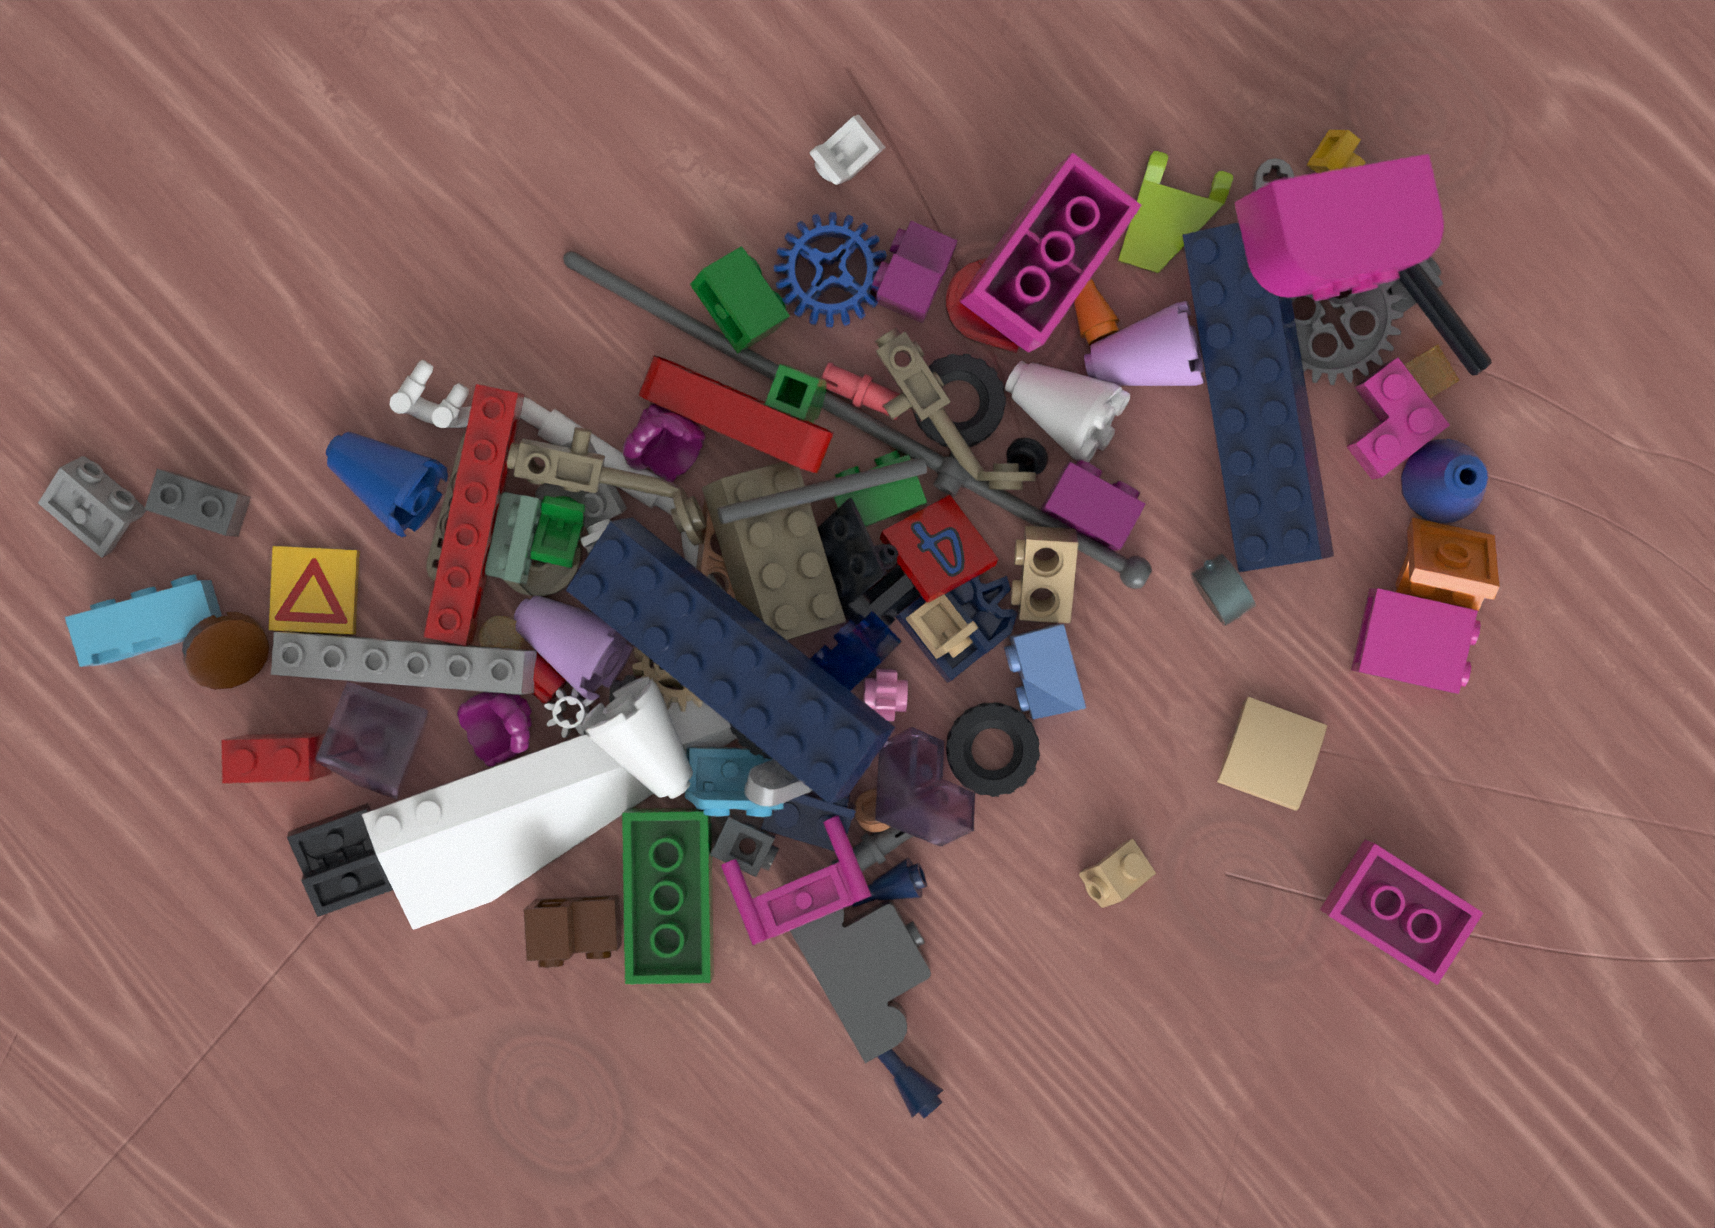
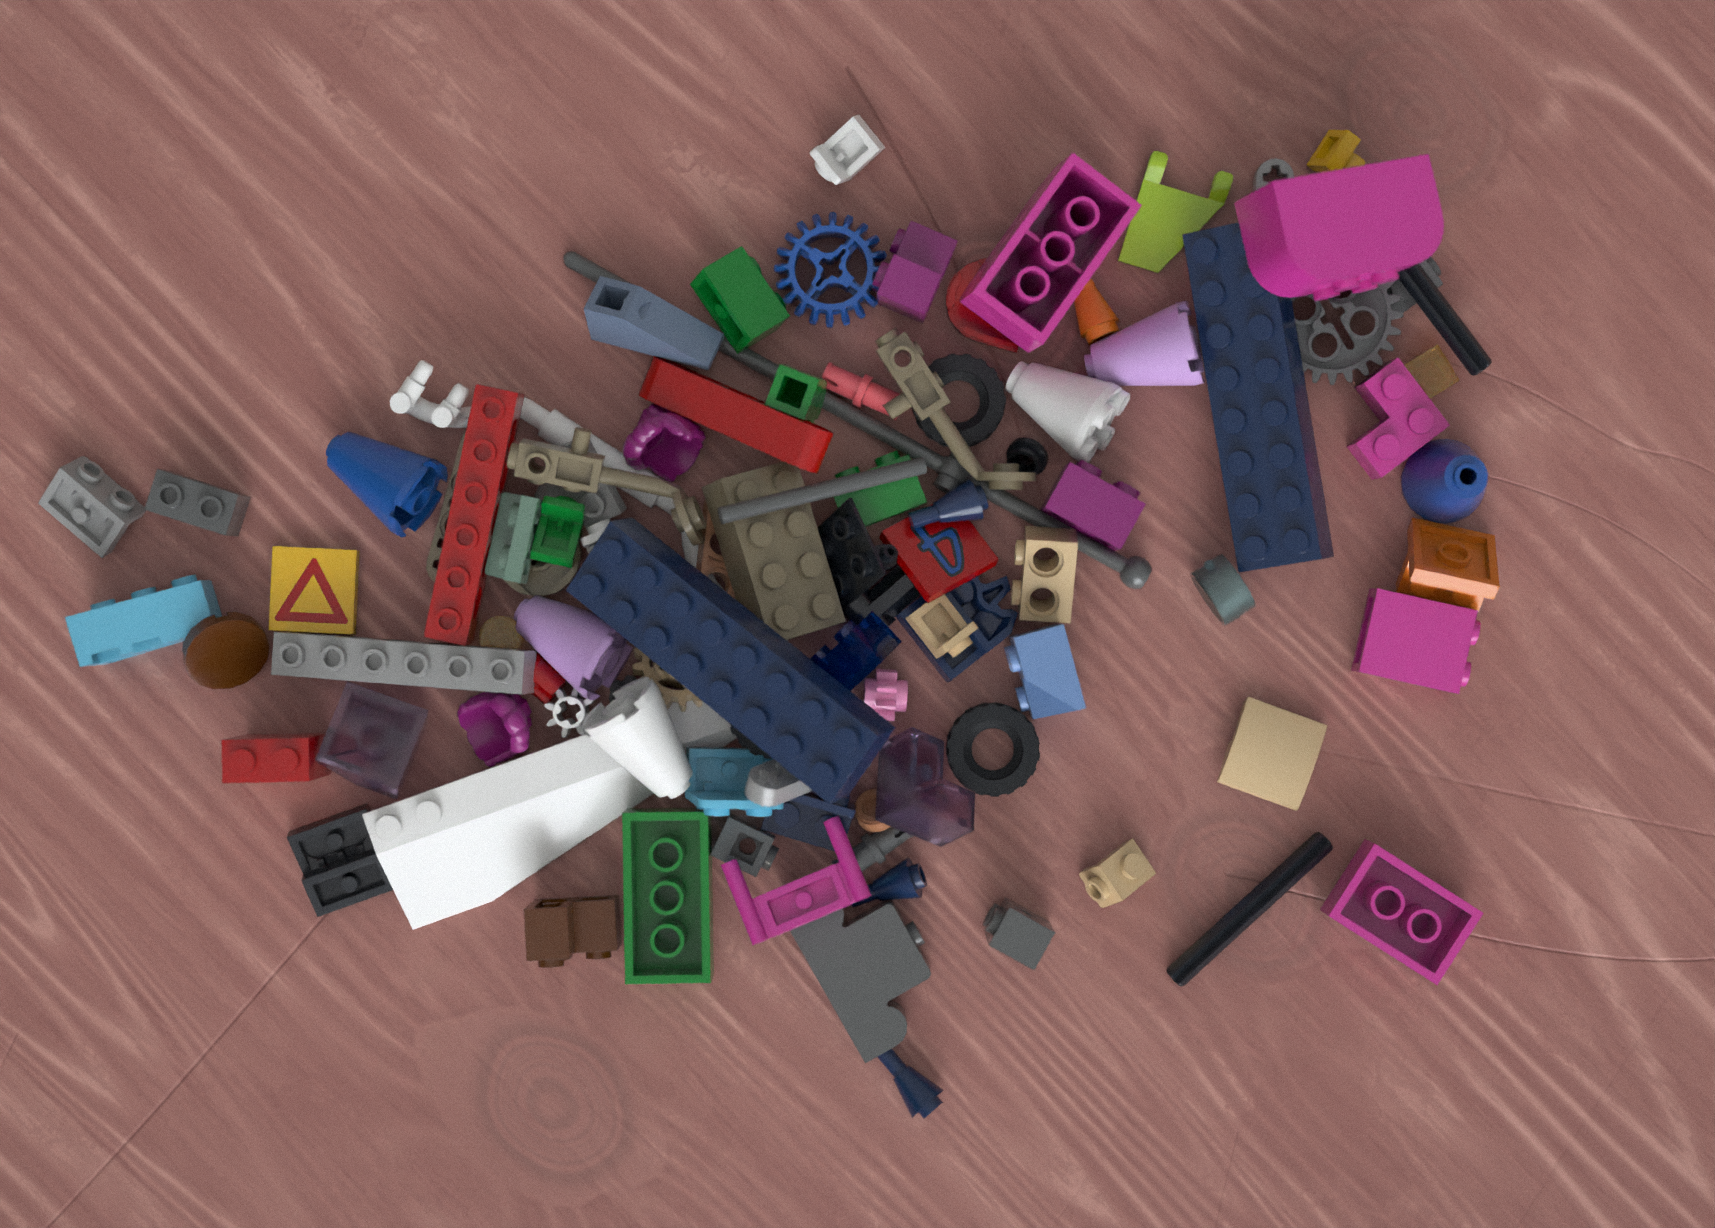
(647, 324): none -> sand blue slope
(960, 504): none -> dark blue cone
(1017, 932): none -> dark grey brick
(1249, 909): none -> black axle

